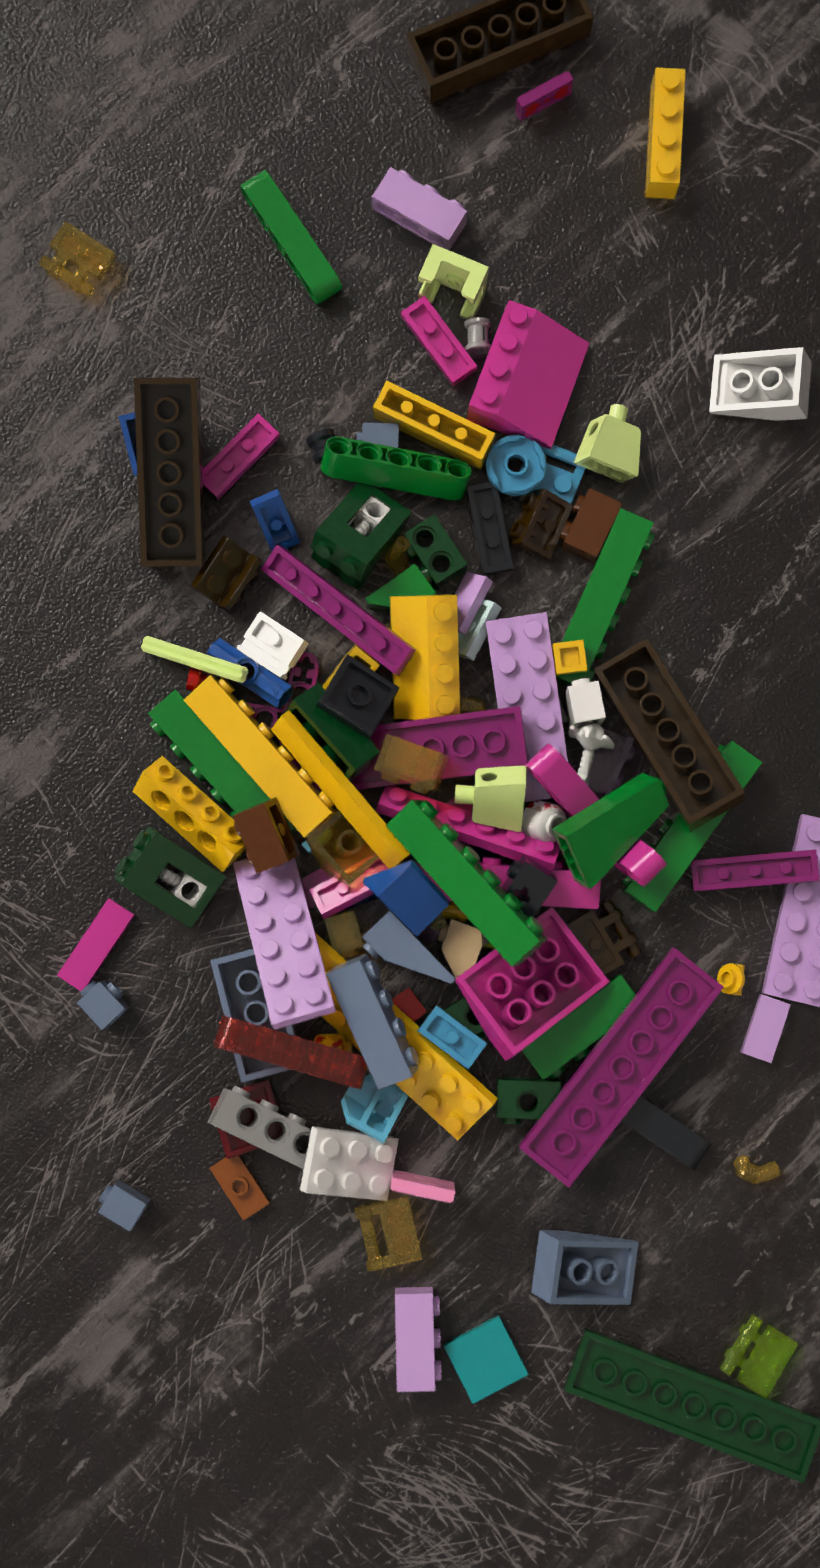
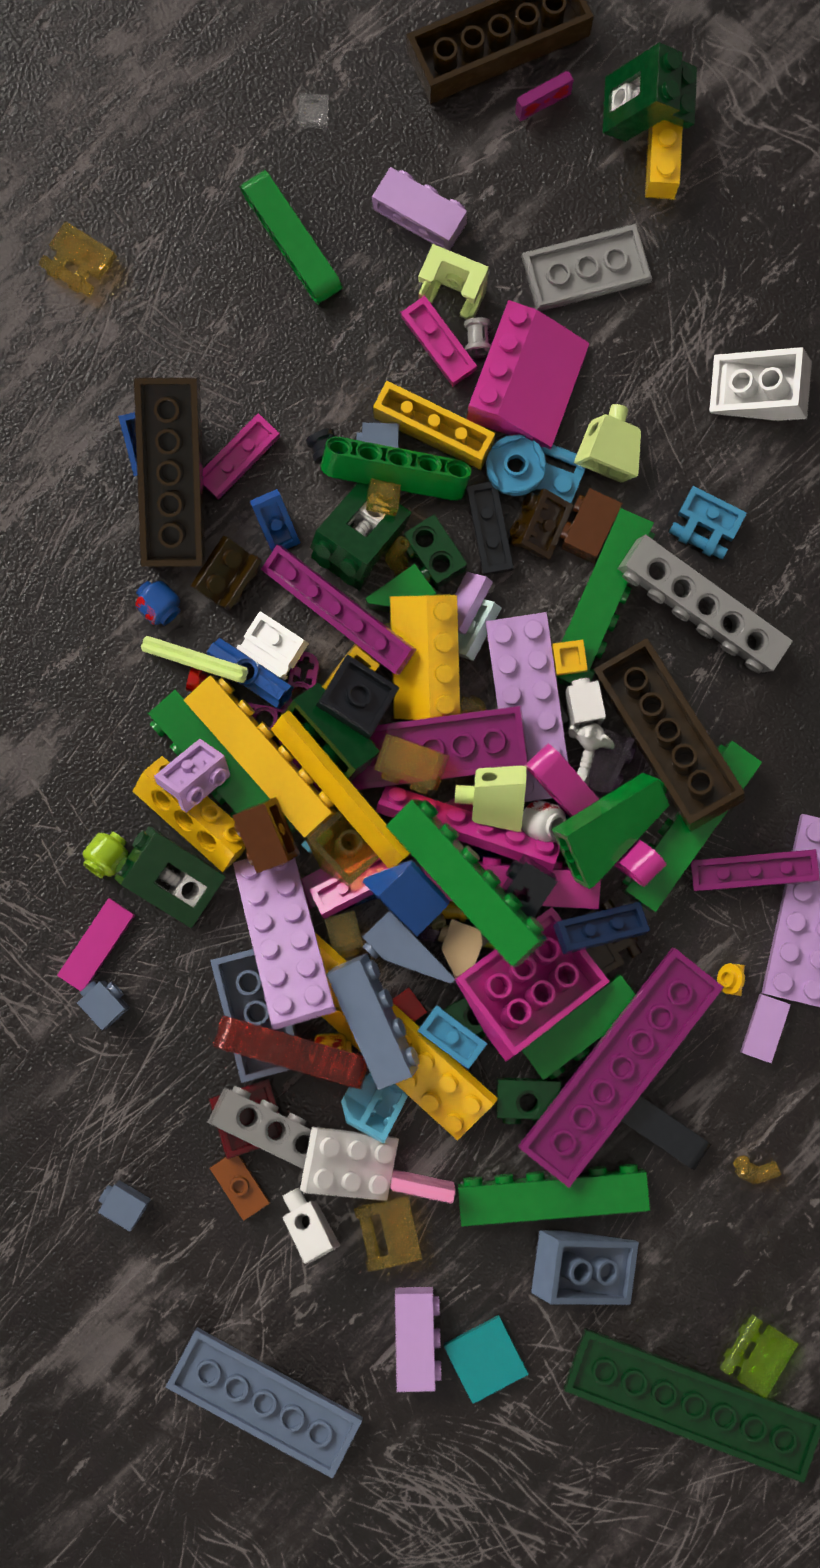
(104, 854): none -> lime head
(157, 602): none -> blue head
(194, 774): none -> lavender bracket
(264, 1402): none -> sand blue plate
(313, 111): none -> clear plate
(318, 1237): none -> white torso
(383, 497): none -> clear yellow plate
(548, 1198): none -> green brick
(586, 267): none -> light grey tile
(601, 928): none -> dark blue plate
(648, 91): none -> dark green brick
(712, 514): none -> dark azure plate
(770, 642): none -> light grey brick

